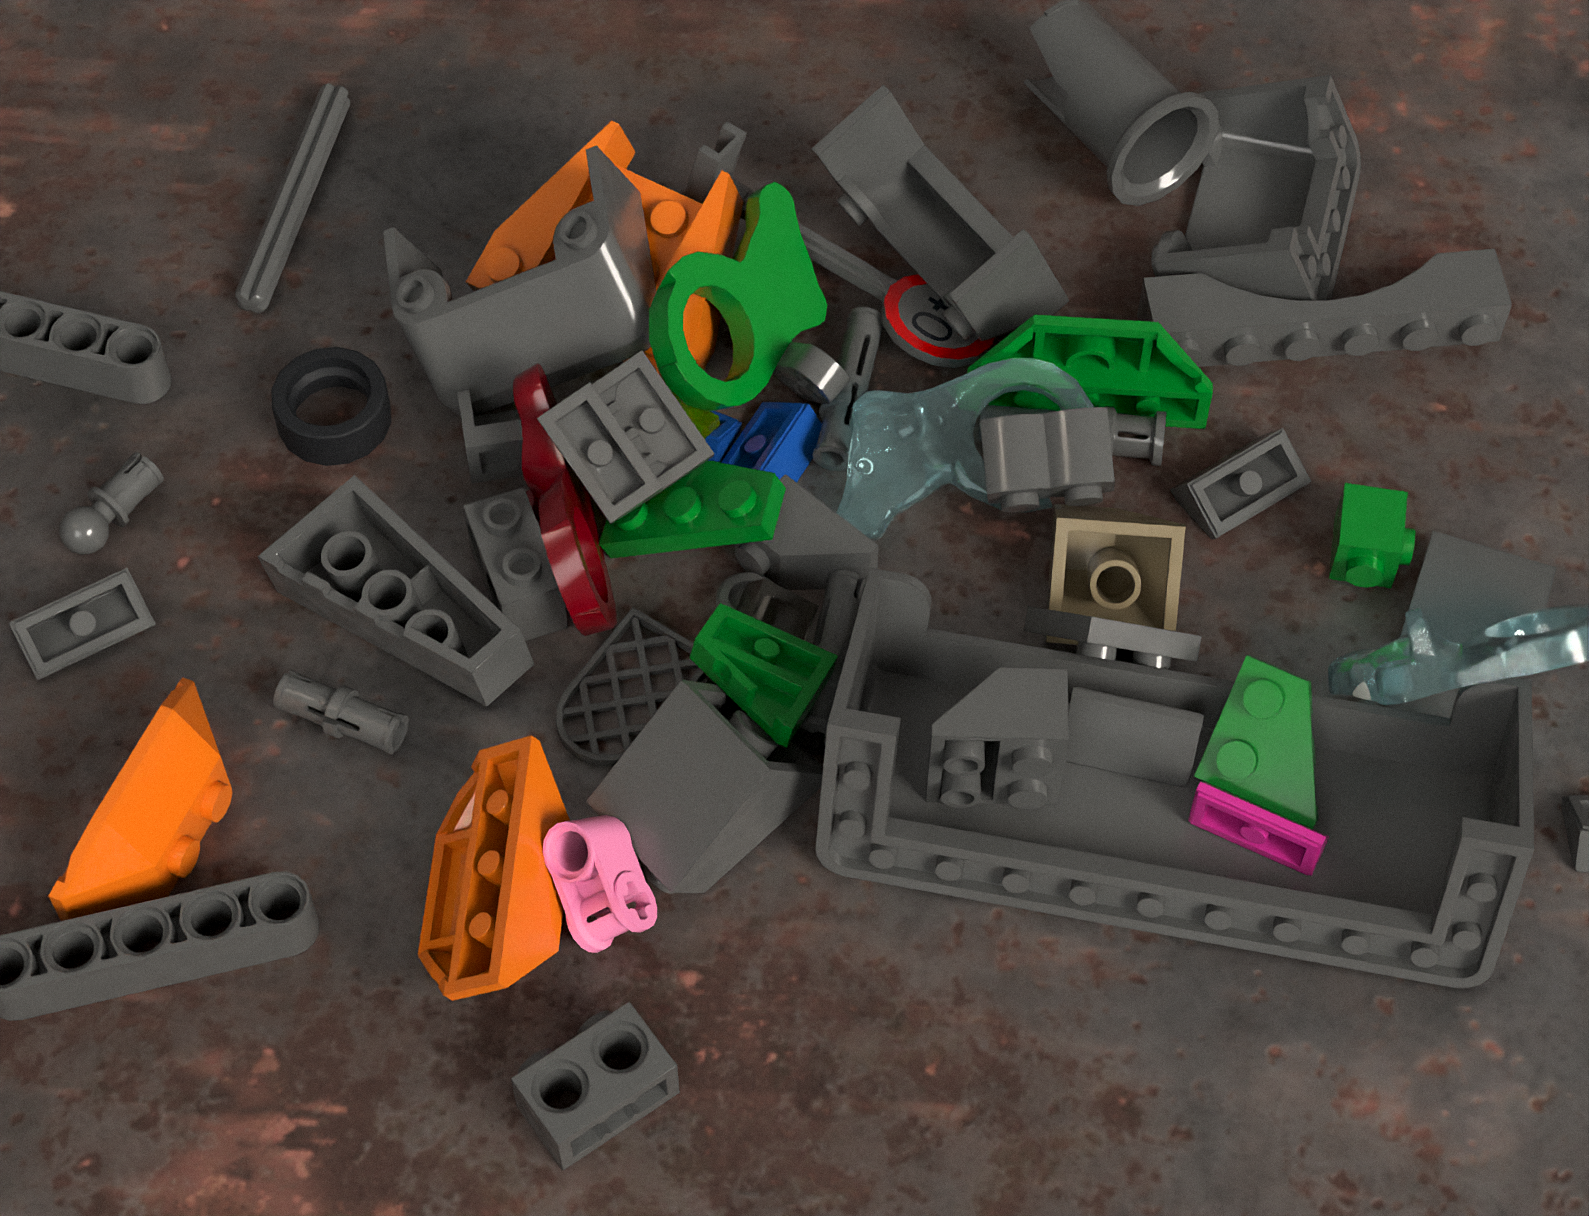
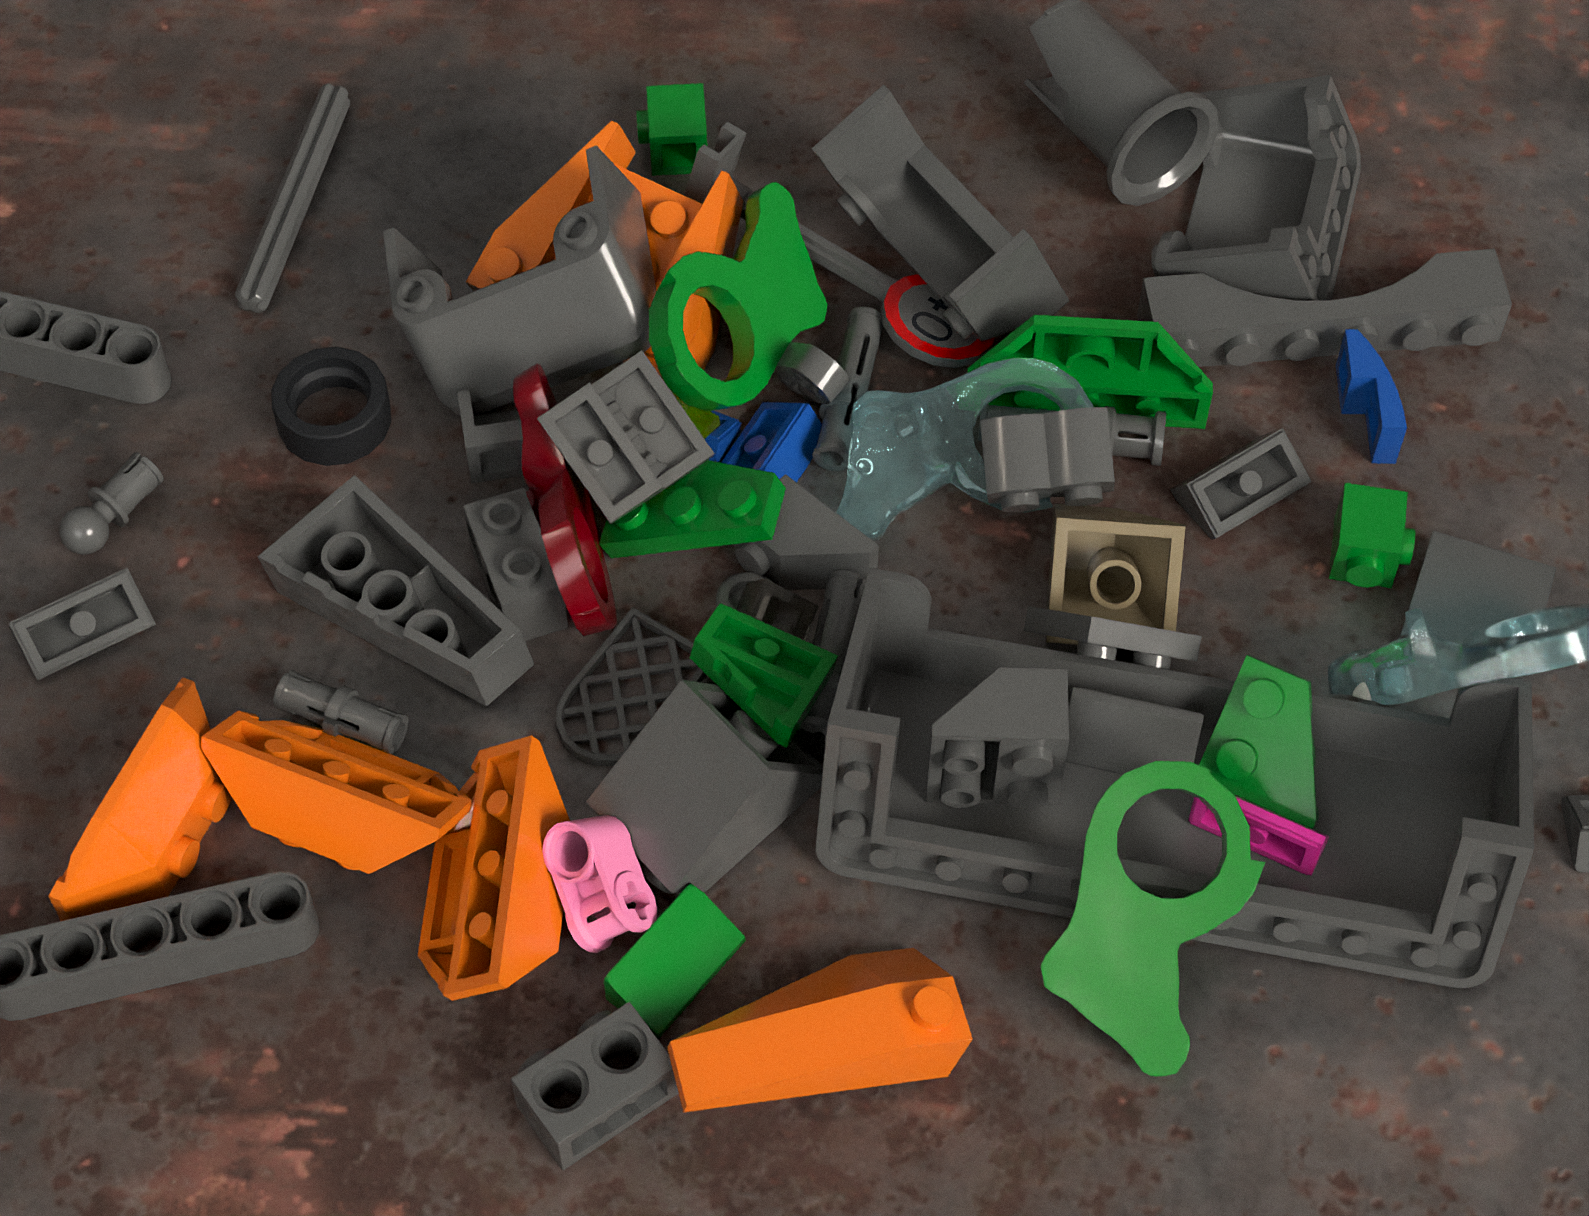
(331, 791): none -> orange wedge
(673, 127): none -> green brick
(673, 960): none -> green slope
(834, 1031): none -> orange wedge
(1123, 942): none -> green animal
(1369, 389): none -> blue slope

